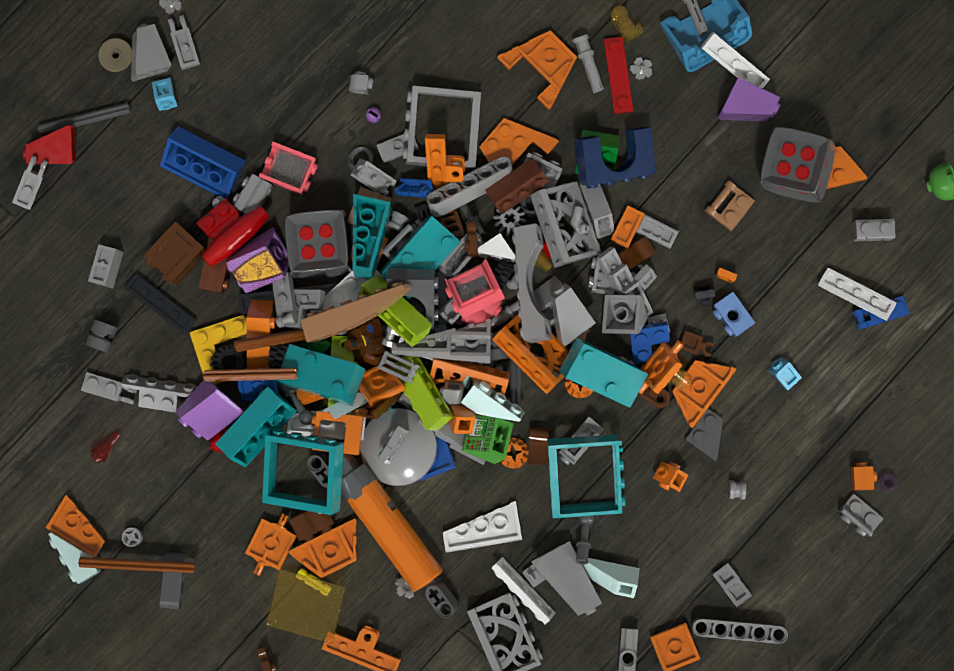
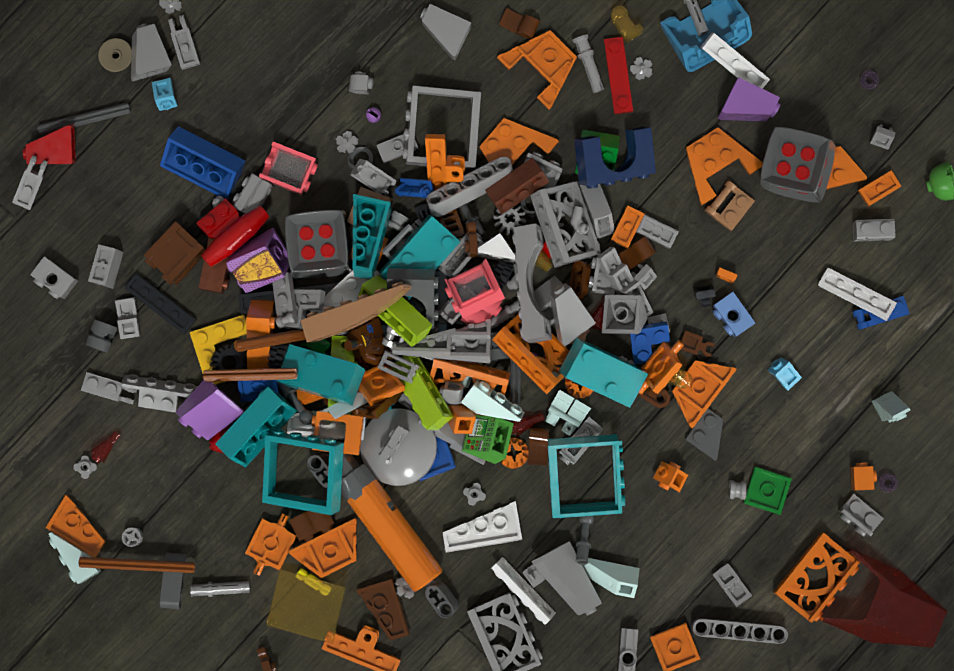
(45, 270): none -> light grey brick
(80, 467): none -> light grey plate
(127, 318): none -> light grey slope
(219, 588): none -> light grey pin
(346, 143): none -> light grey plant
(386, 608): none -> reddish brown wing
(446, 29): none -> light grey slope
(469, 493): none -> light grey plate
(518, 24): none -> reddish brown panel
(525, 423): none -> clear red cone
(573, 417): none -> light aqua hips
(580, 278): none -> reddish brown plate
(598, 316): none -> clear red cone
(713, 154): none -> orange wing
(767, 490): none -> green tile
(790, 583): none -> orange fence
(869, 74): none -> clear purple plate
(879, 188): none -> orange plate
(882, 137): none -> light grey tile
(890, 407): none -> light aqua slope
(898, 612): none -> clear red windscreen

